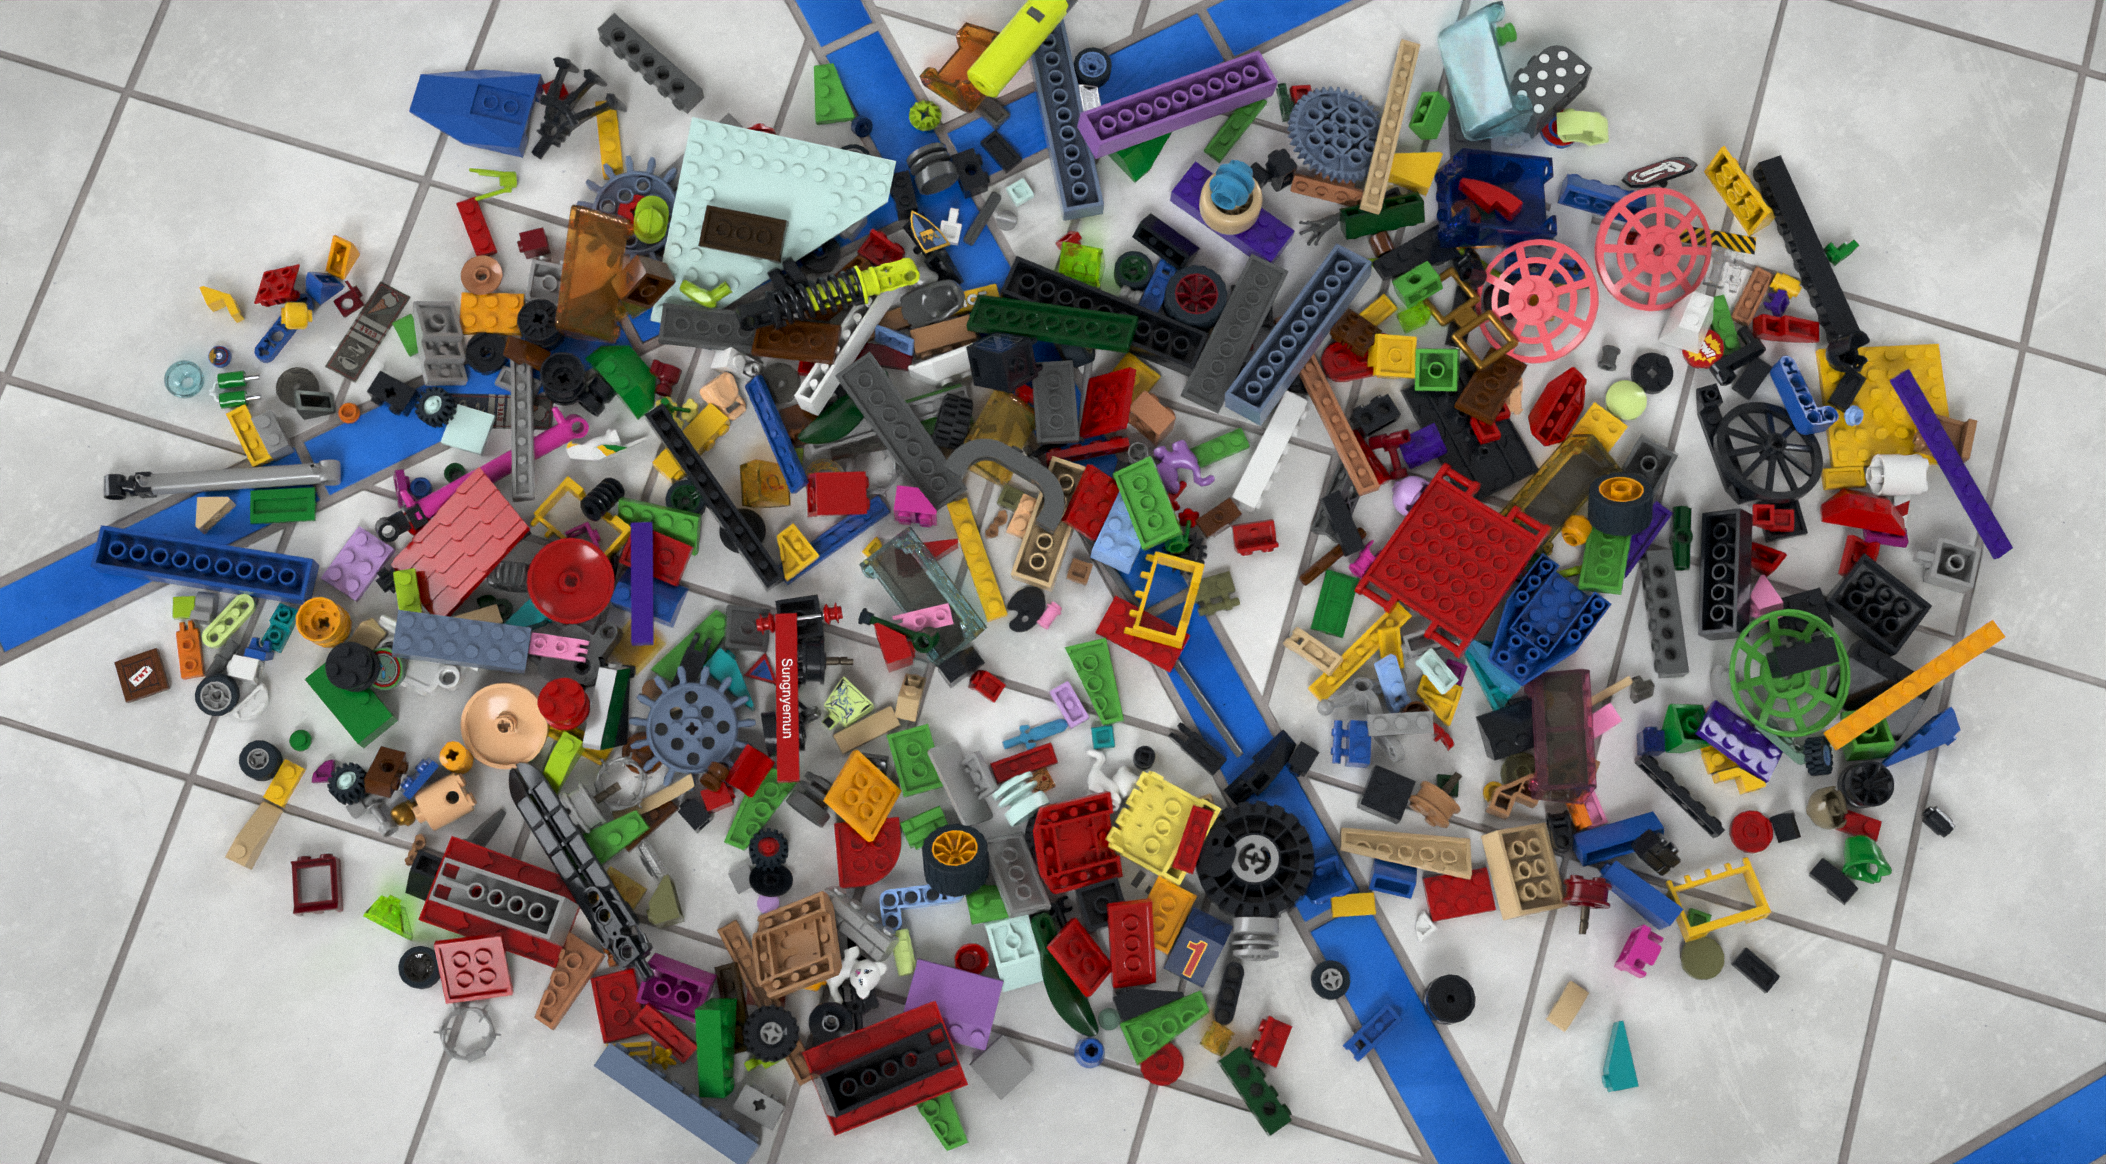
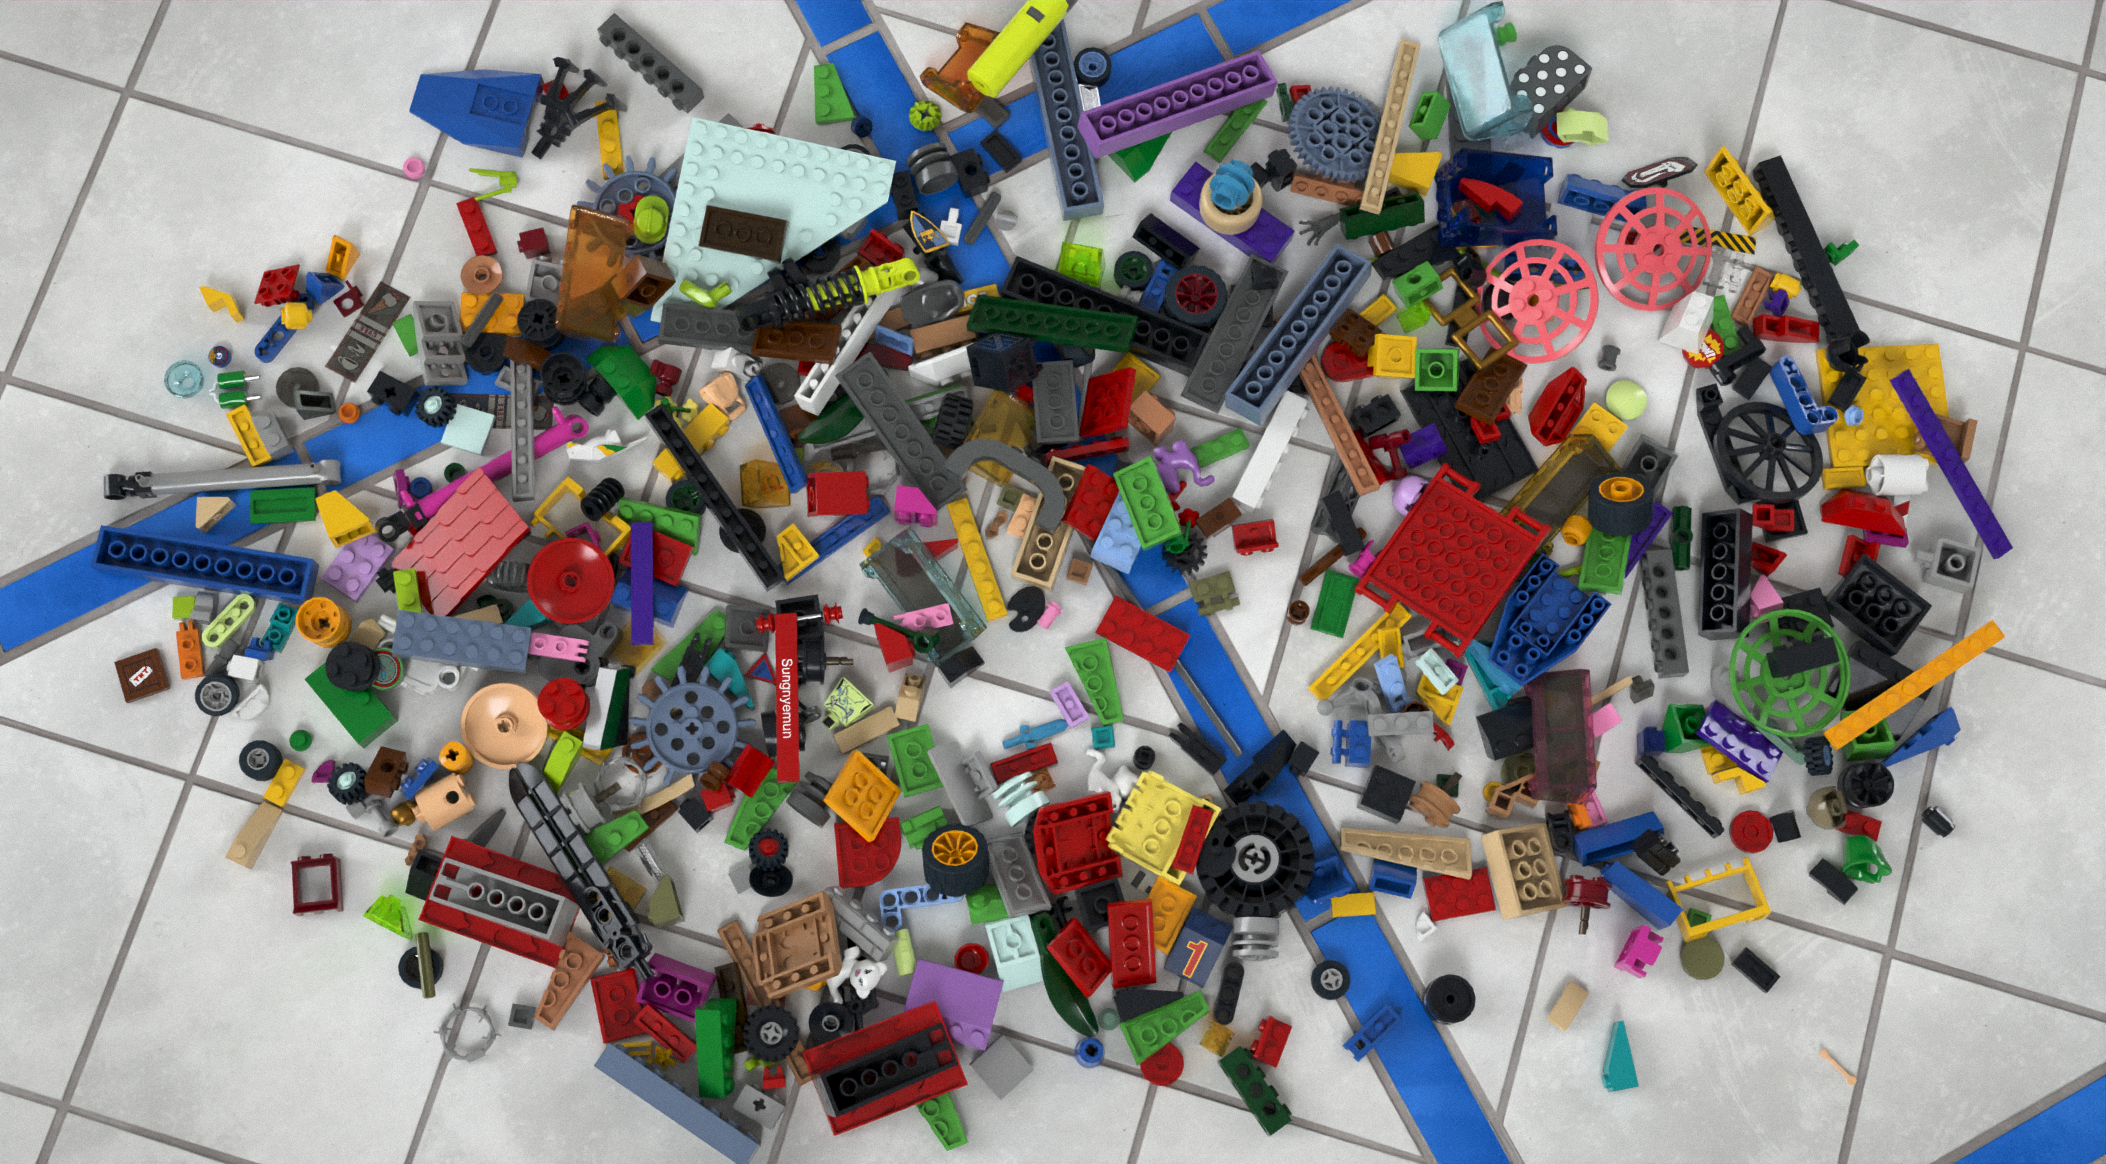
(342, 519): none -> yellow slope
(414, 168): none -> bright pink tile
(425, 965): none -> olive axle
(473, 968): plate -> none
(481, 319): none -> dark grey axle
(521, 1016): none -> dark grey plate
(767, 904): lavender tile -> none
(773, 1081): none -> red tile
(986, 685): red bracket -> none
(1019, 192): light aqua plate -> none
(1071, 237): red tile -> none
(1137, 450): light grey wheel -> none
(1178, 563): yellow hinge -> none
(1263, 278): none -> black panel
(1299, 609): none -> reddish brown wheel
(1313, 651): tan plate -> none
(1658, 363): black plate -> none
(1851, 1080): none -> light nougat hinge

